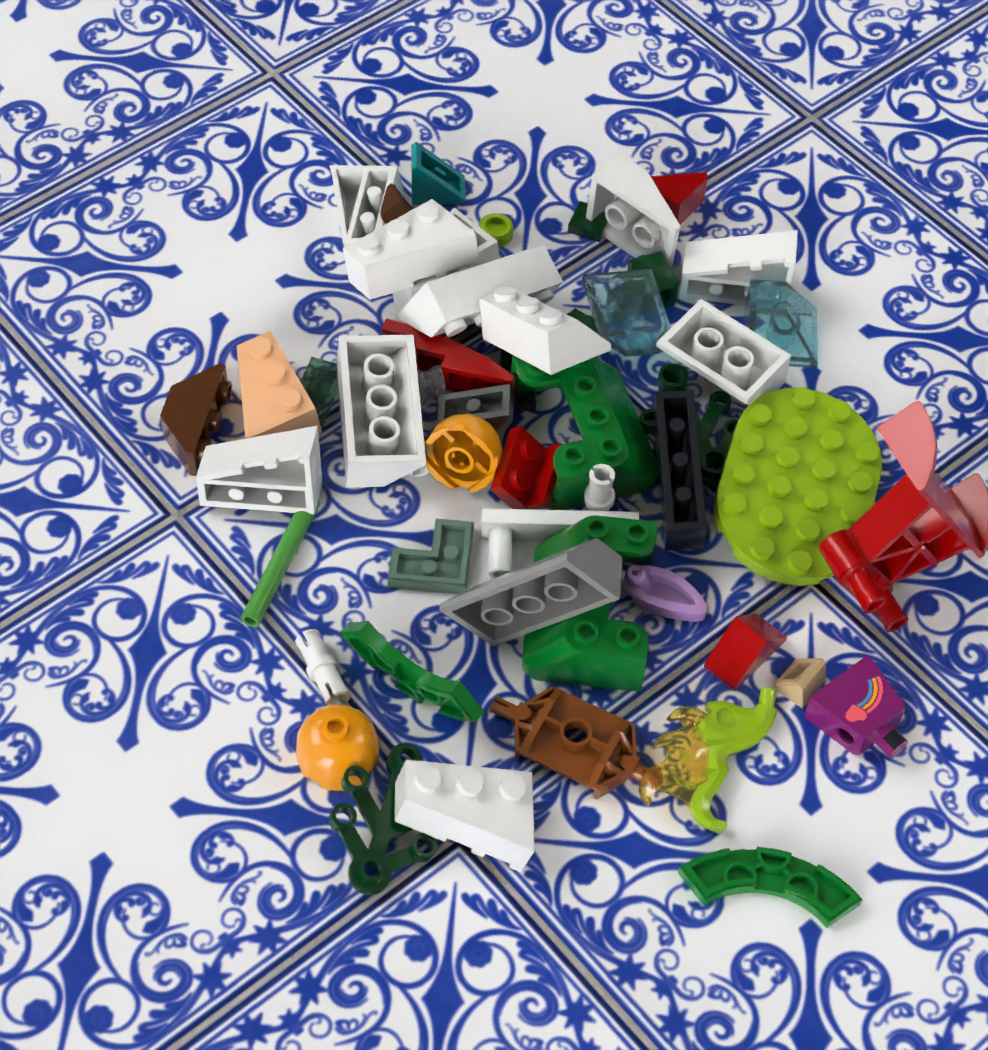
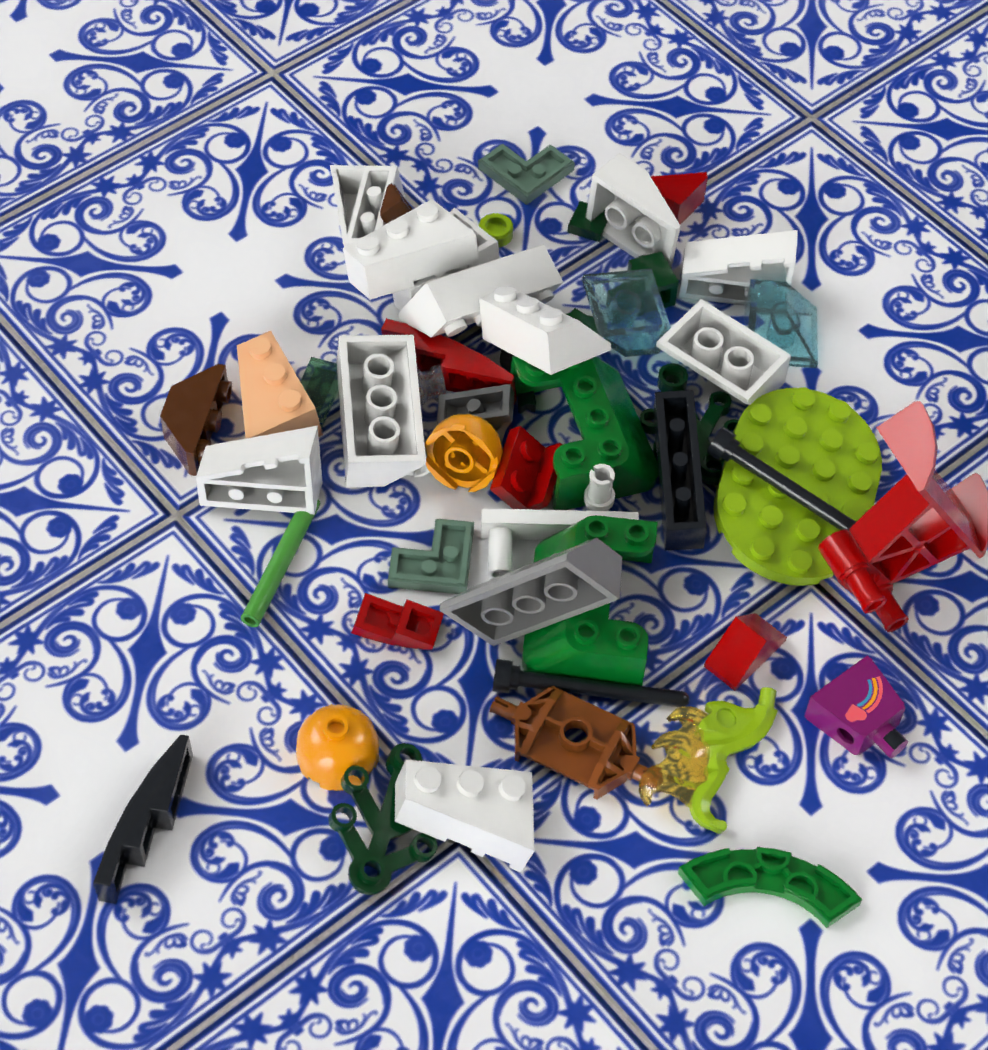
(150, 807): none -> black slope
(322, 667): white pin -> none
(397, 625): none -> red slope
(410, 678): green tile -> none
(434, 179): teal slope -> none
(510, 677): none -> black piece
(526, 178): none -> sand green tile
(664, 593): lavender arm -> none
(728, 448): none -> black piece
(802, 680): tan slope -> none

